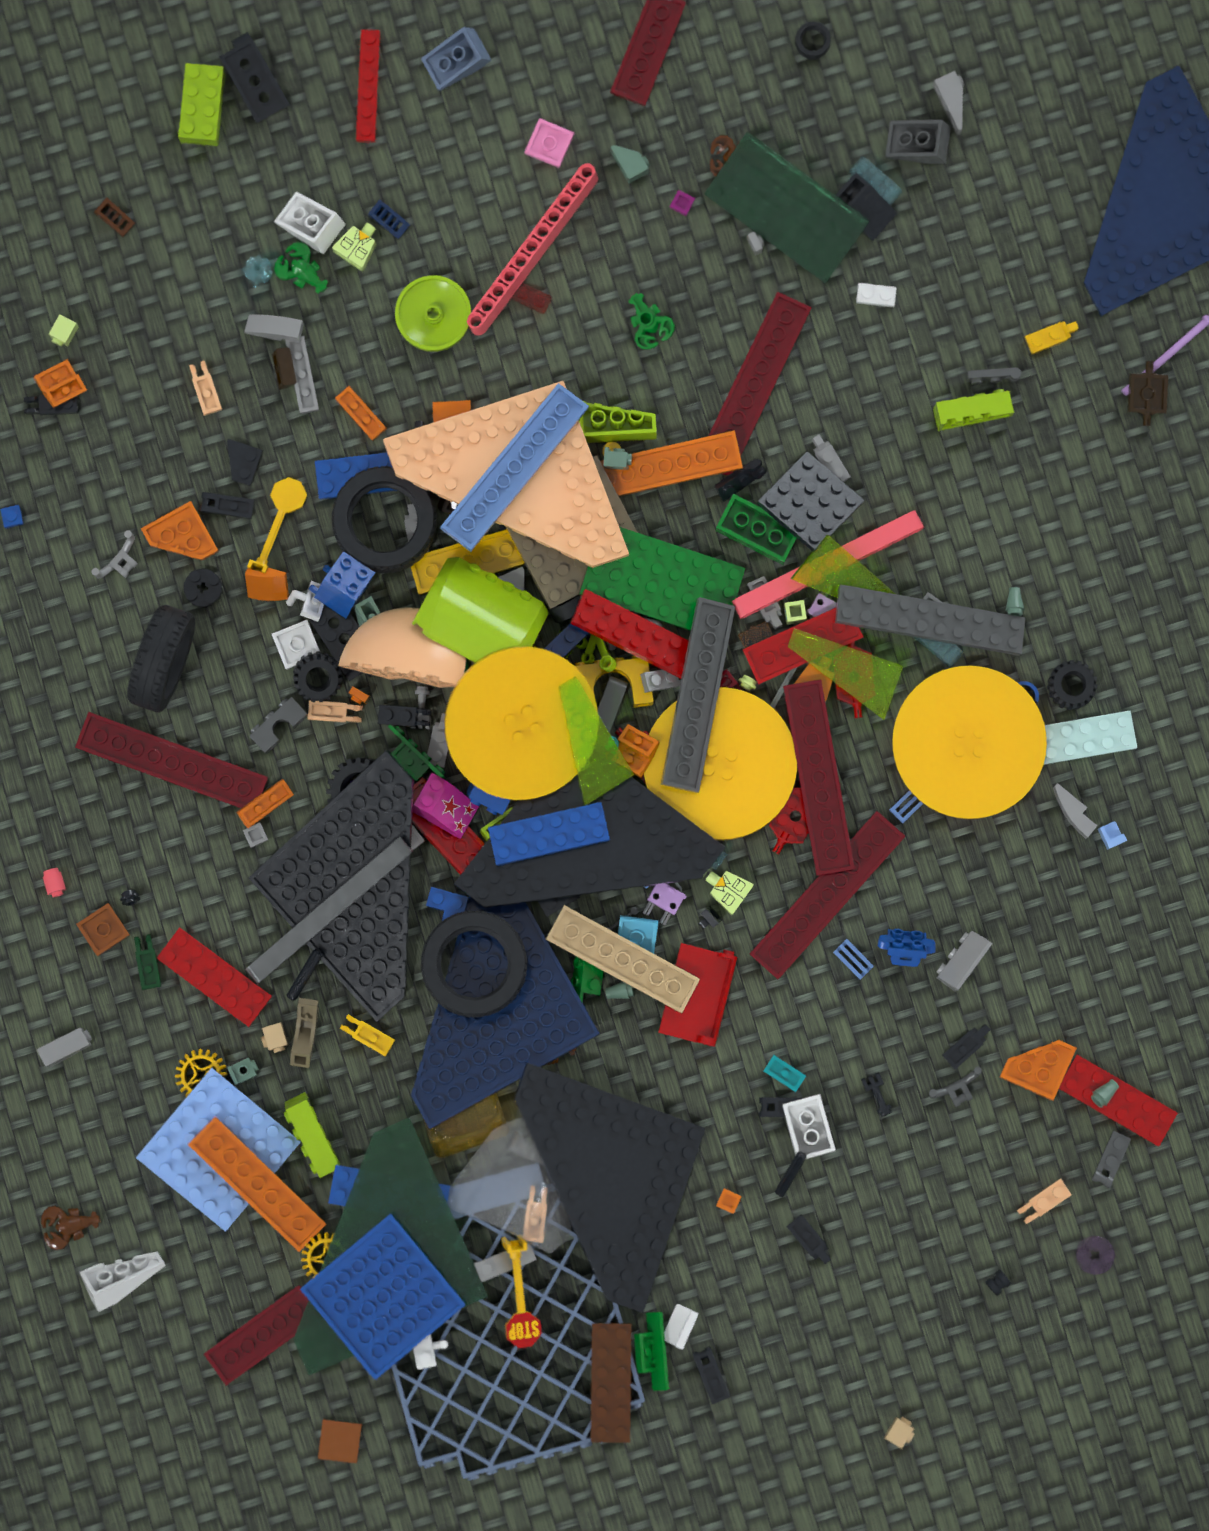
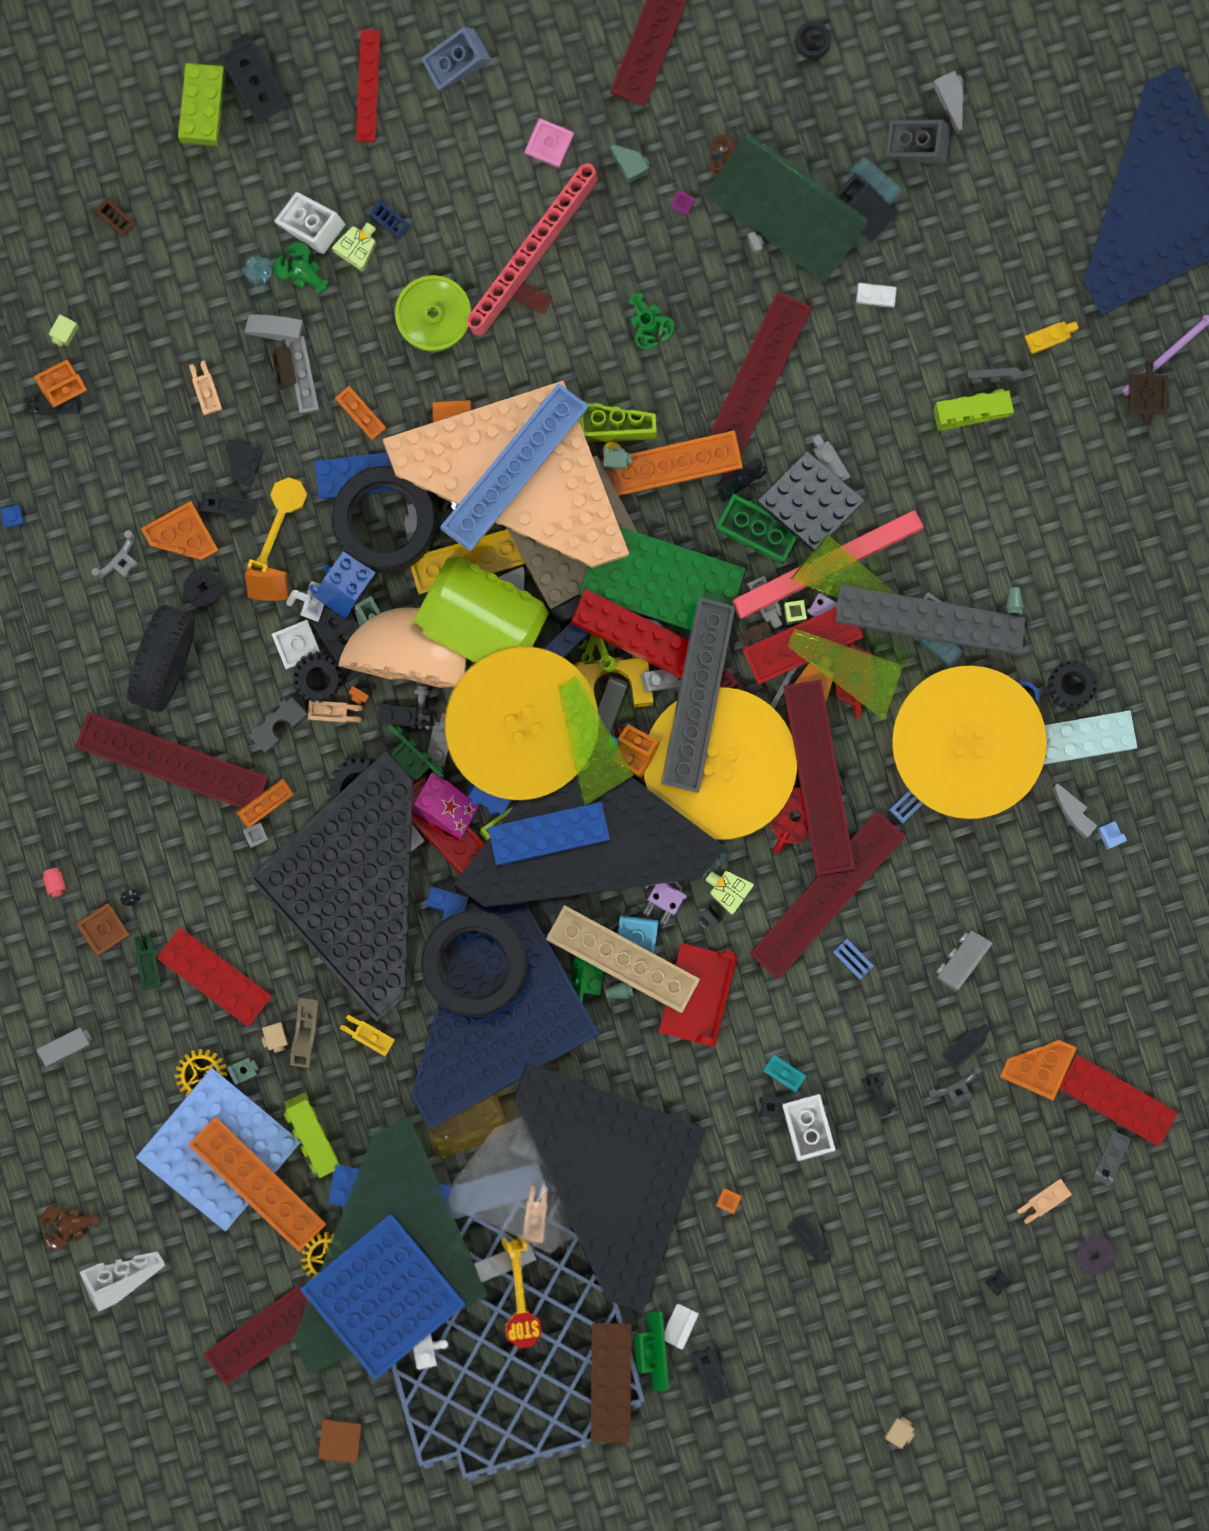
(304, 974): black axle -> none
(329, 910): dark grey beam -> none
(747, 683): yellowish green plate -> none
(790, 1174): black axle -> none
(907, 945): blue piece -> none
(1104, 1093): sand green cone -> none

